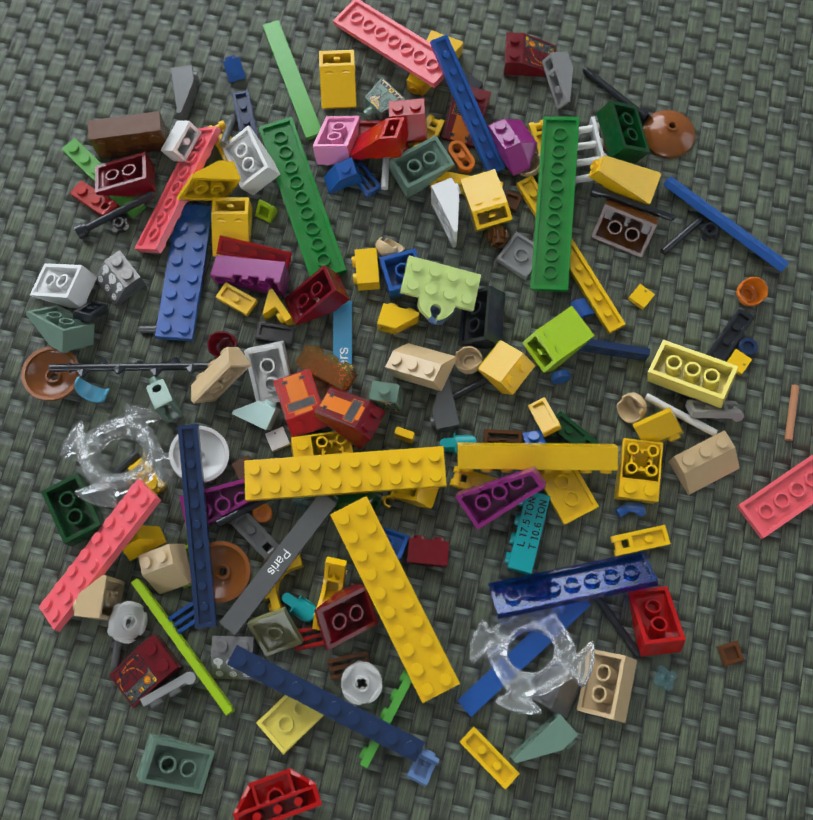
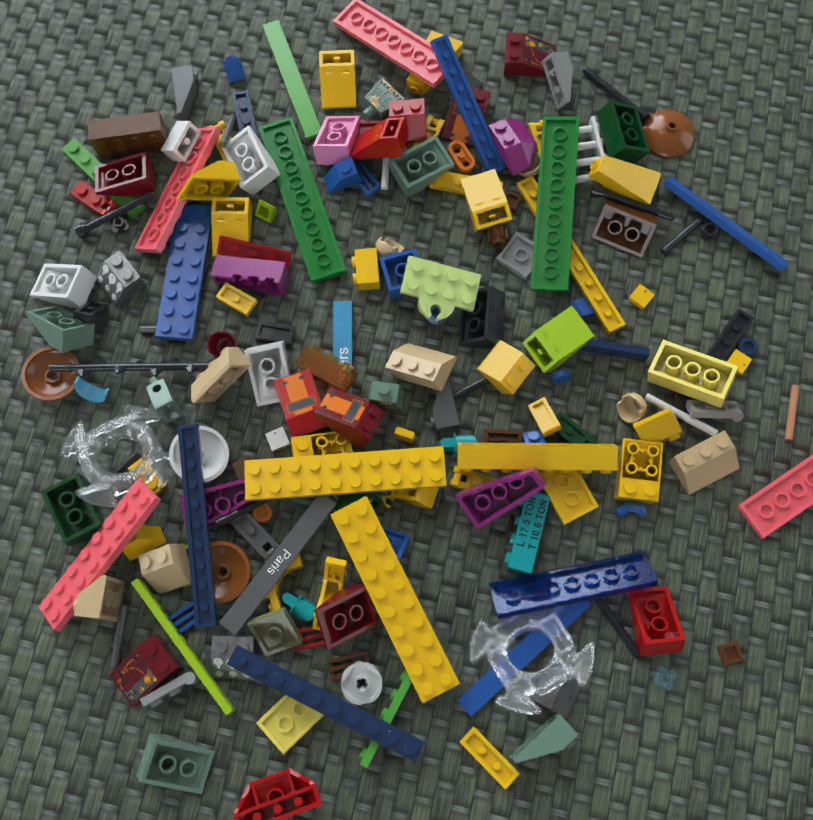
(117, 623): white plate -> none
(259, 413): light aqua slope -> none
(273, 307): yellow slope -> none
(316, 296): dark red slope -> none
(396, 319): yellow slope -> none
(423, 768): medium blue bracket -> none
(428, 552): dark red brick -> none
(446, 205): white slope -> none
(468, 360): tan hair -> none
(608, 687): tan slope -> none
(641, 540): yellow plate -> none
(752, 291): orange hair -> none

